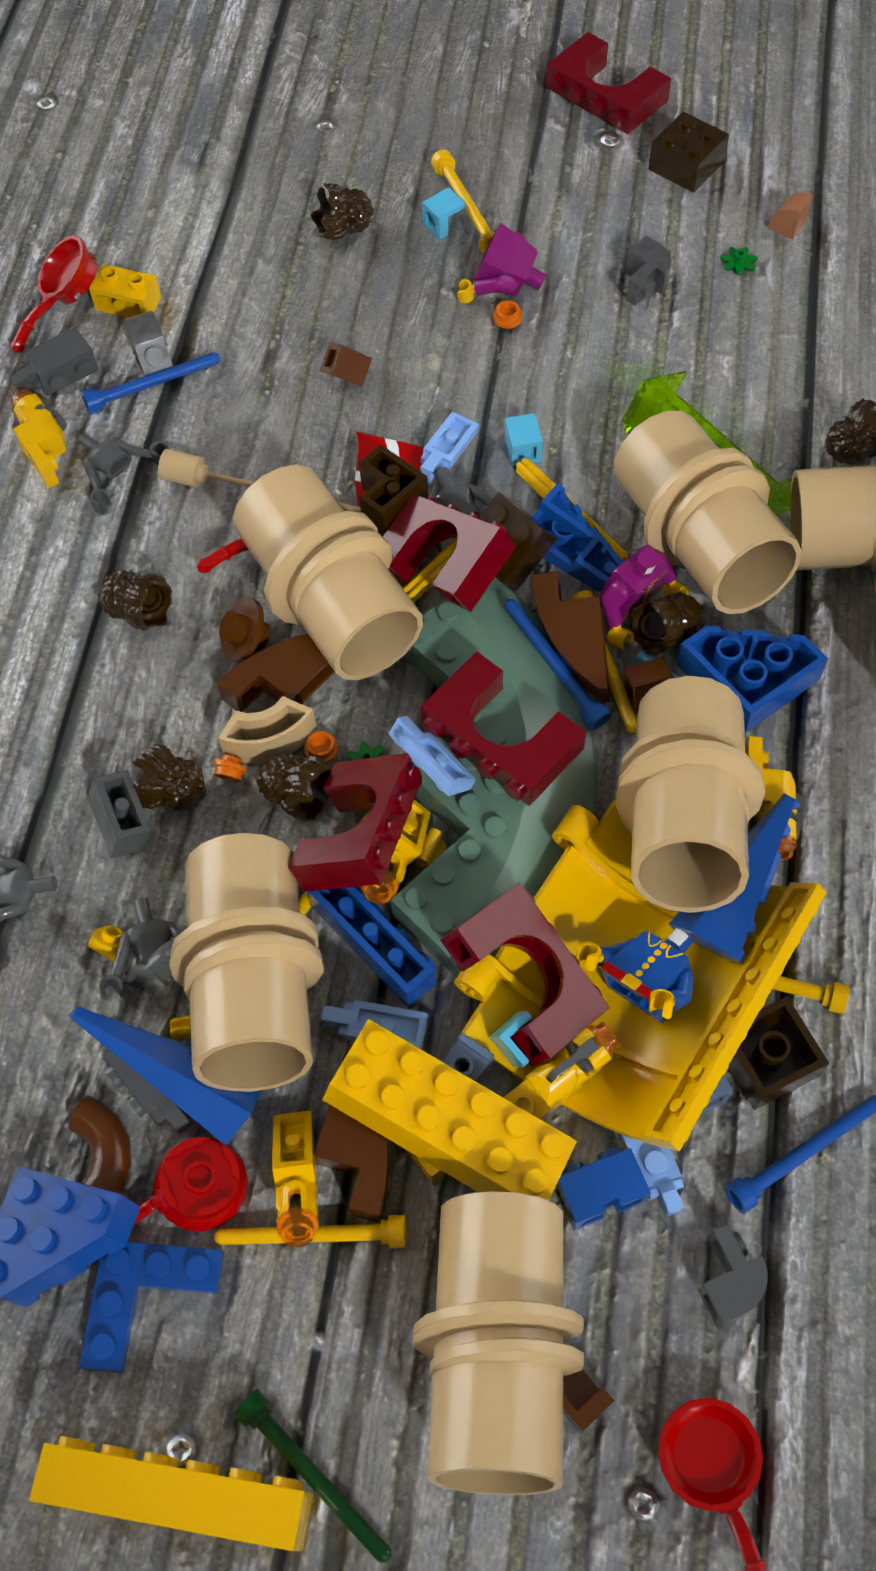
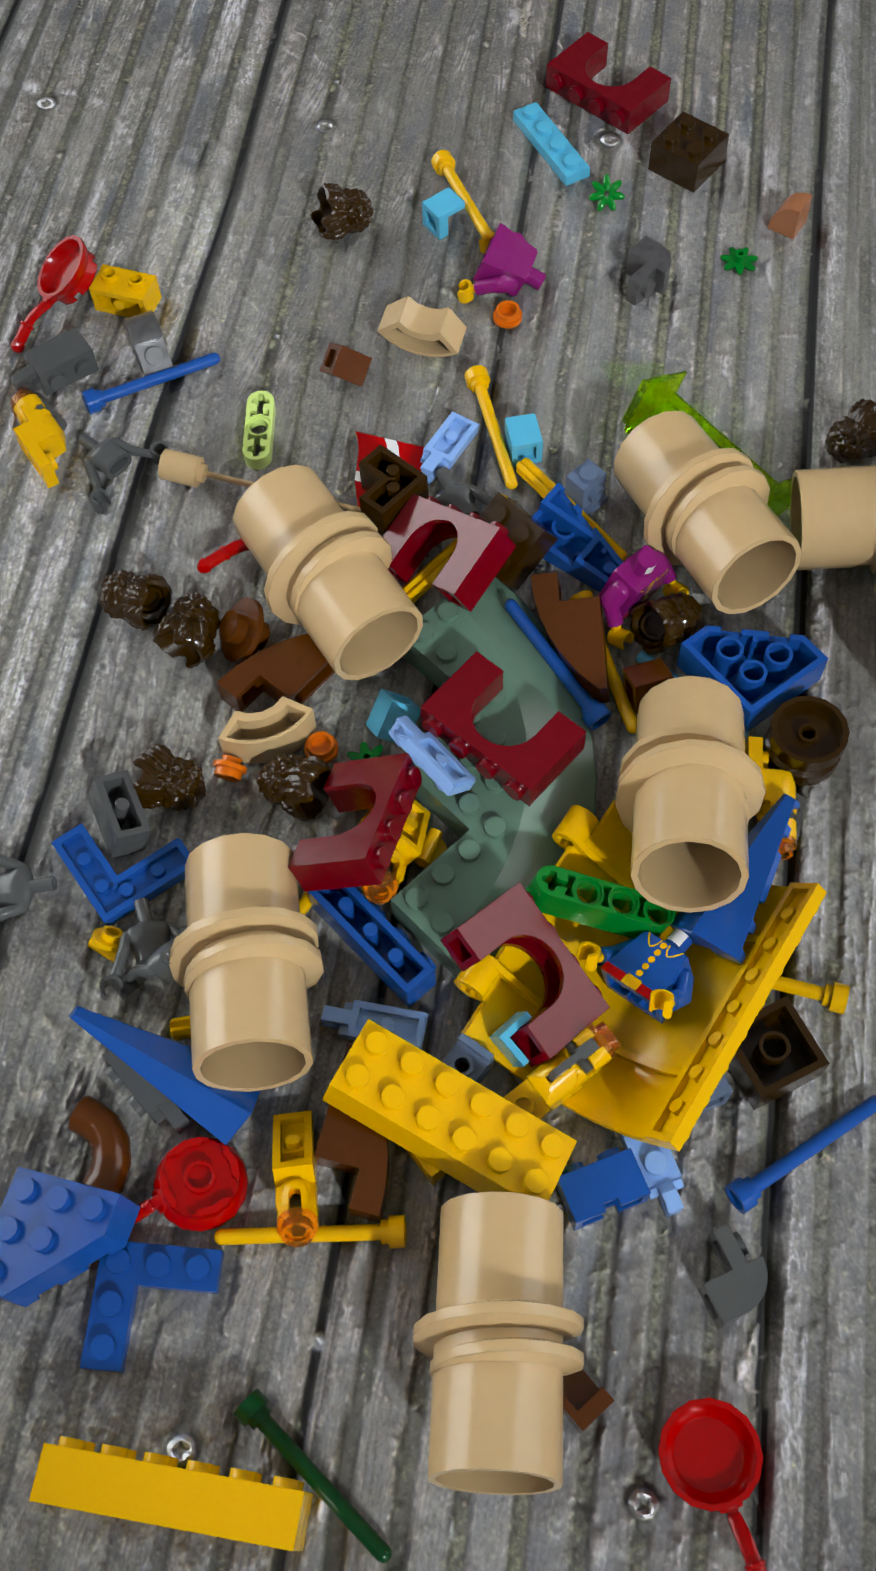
(113, 893): none -> blue plate
(189, 629): none -> dark brown hair
(265, 439): none -> yellowish green beam
(386, 711): none -> medium azure panel
(422, 328): none -> tan brick
(478, 381): none -> yellow piece
(551, 144): none -> medium azure plate
(557, 894): none -> green beam
(587, 486): none -> sand blue brick
(608, 188): none -> green plant
(806, 739): none -> dark brown wheel

